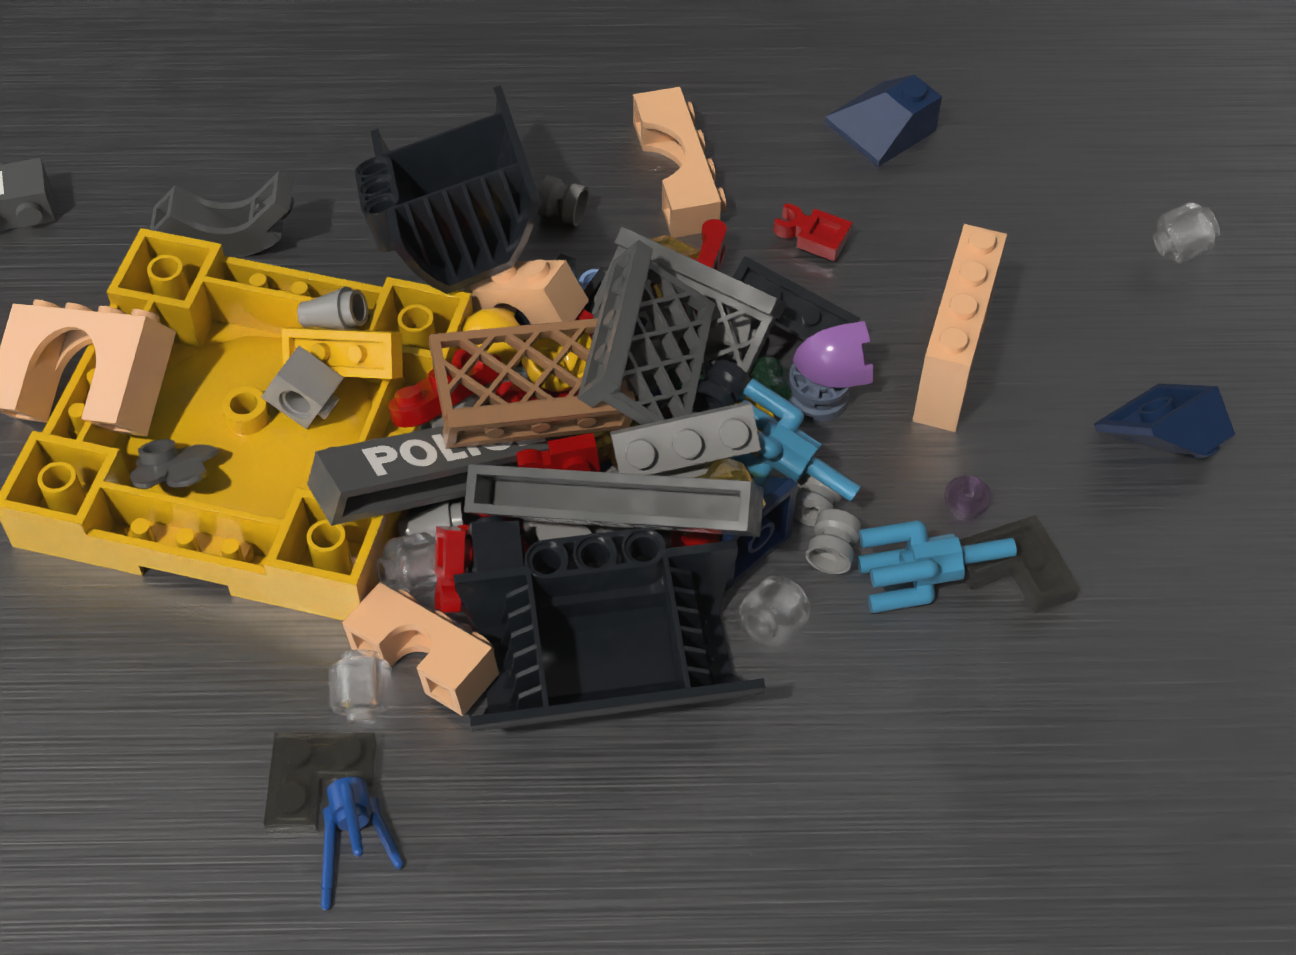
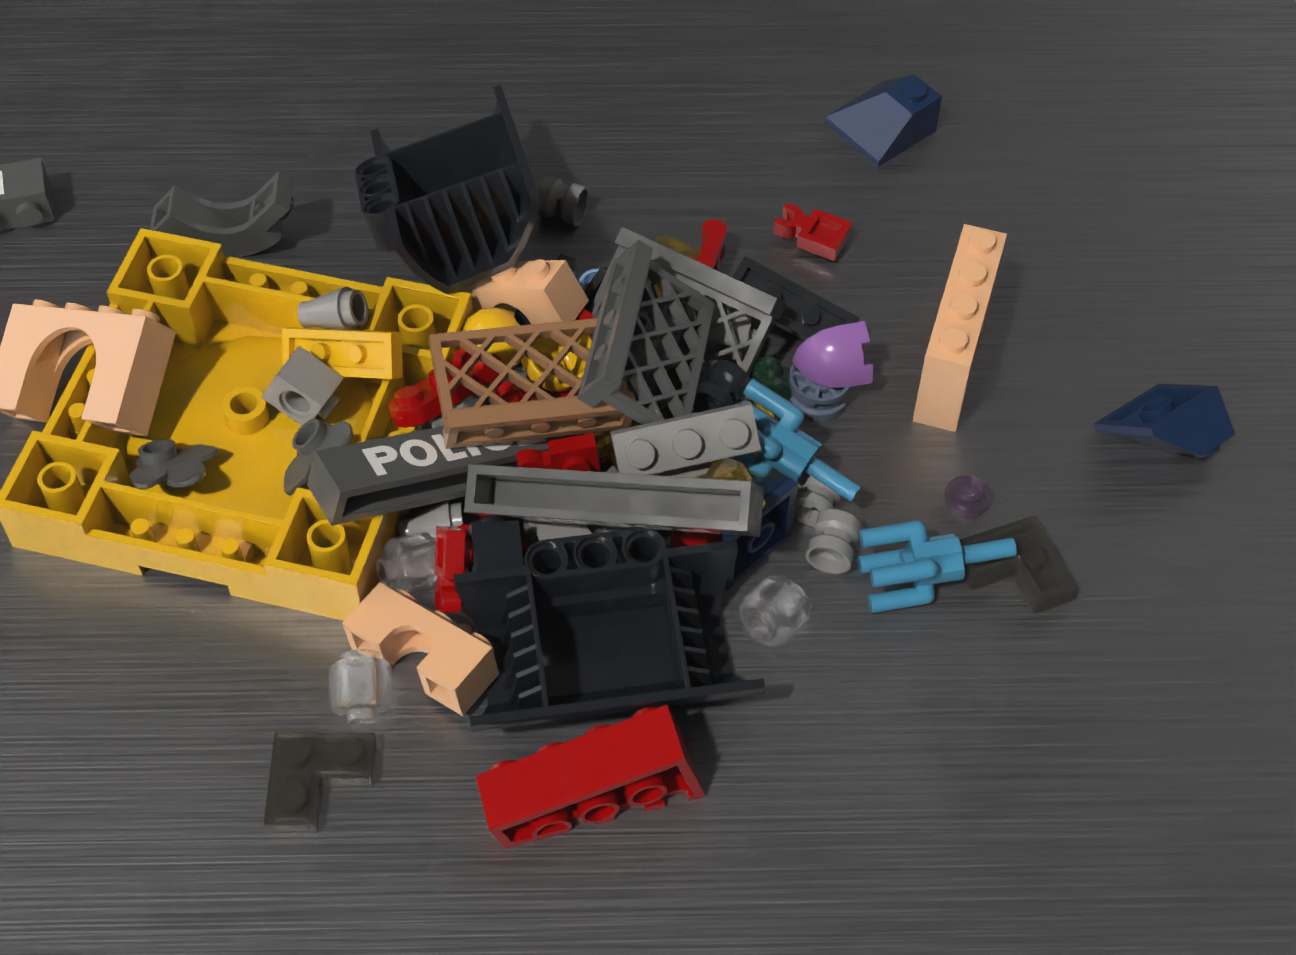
(311, 438): none -> dark grey plate
(350, 810): blue plant -> none
(590, 778): none -> red wedge
(667, 128): light nougat arch -> none
(1186, 232): clear head -> none

